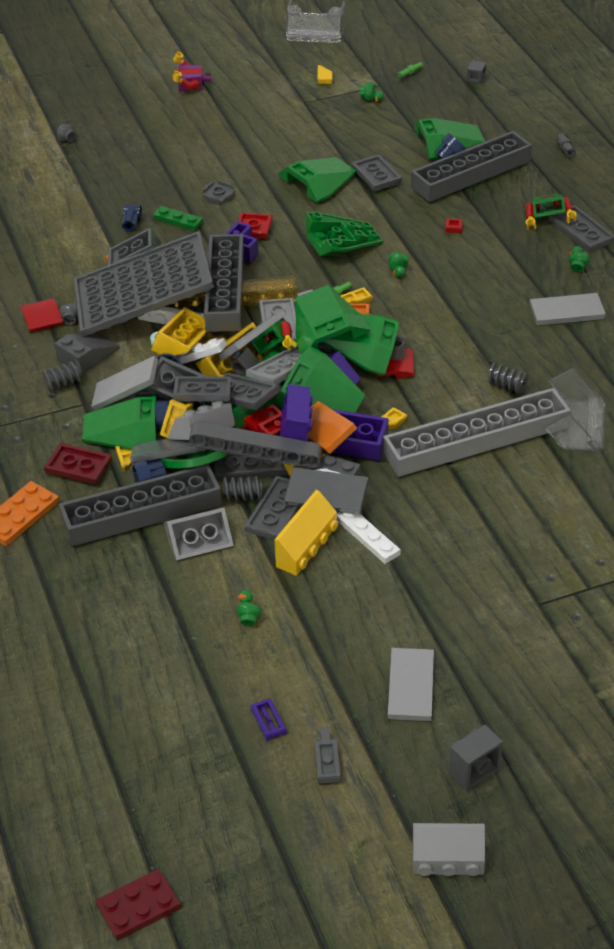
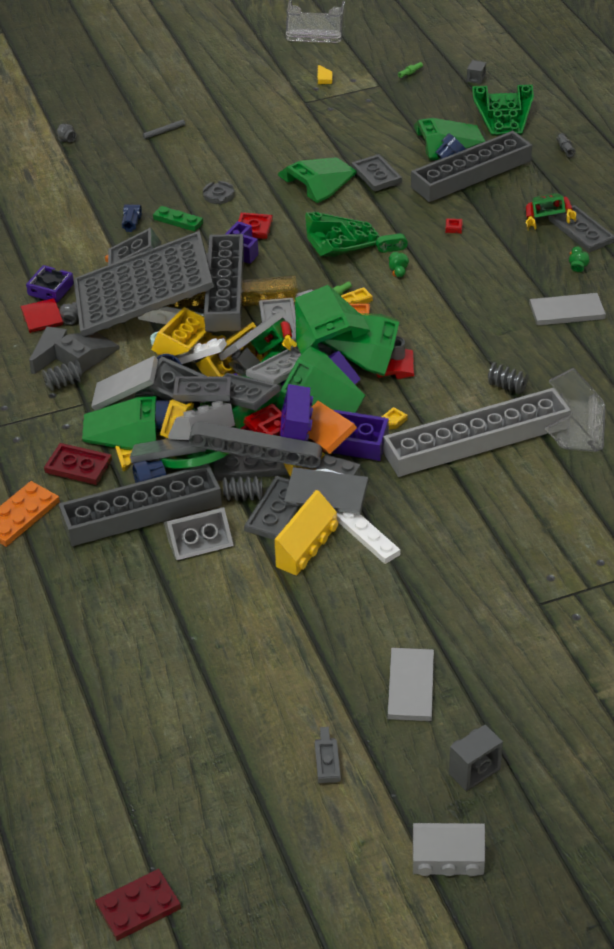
(45, 349): none -> dark grey slope
(50, 283): none -> dark purple piece
(163, 129): none -> dark grey bar
(189, 76): torso -> none
(247, 611): green animal -> none
(274, 732): dark purple tile -> none
(368, 92): green animal -> none
(391, 243): none -> green beam
(504, 110): none -> green wedge

